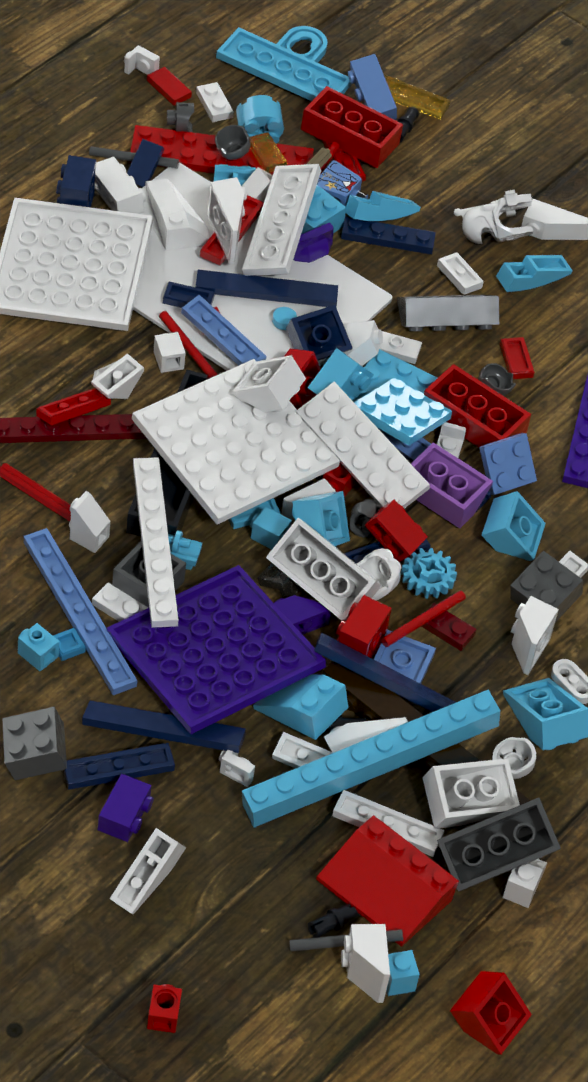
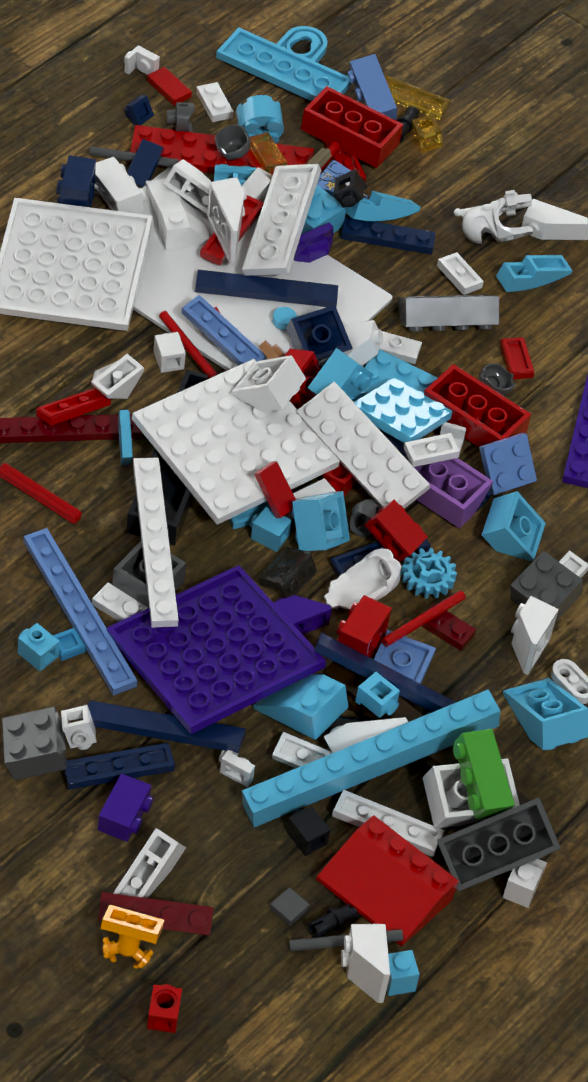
(79, 733): none -> white brick
(88, 523): white slope -> none
(125, 437): none -> medium azure tile
(131, 929): none -> light orange piece
(139, 110): none -> dark blue tile
(176, 915): none -> dark red plate
(180, 295): dark blue tile -> none
(185, 549): medium azure hips -> none
(189, 184): none -> white slope
(271, 351): none -> medium nougat plate
(276, 489): none -> red tile
(289, 906): none -> dark grey tile
(308, 830): none -> black brick
(322, 569): white slope -> none
(351, 194): none -> black brick
(378, 695): none -> medium azure brick
(427, 133): none -> clear yellow brick
(431, 450): none -> white plate
(483, 773): none -> bright green brick
(491, 1011): red slope -> none
(523, 748): white helmet -> none

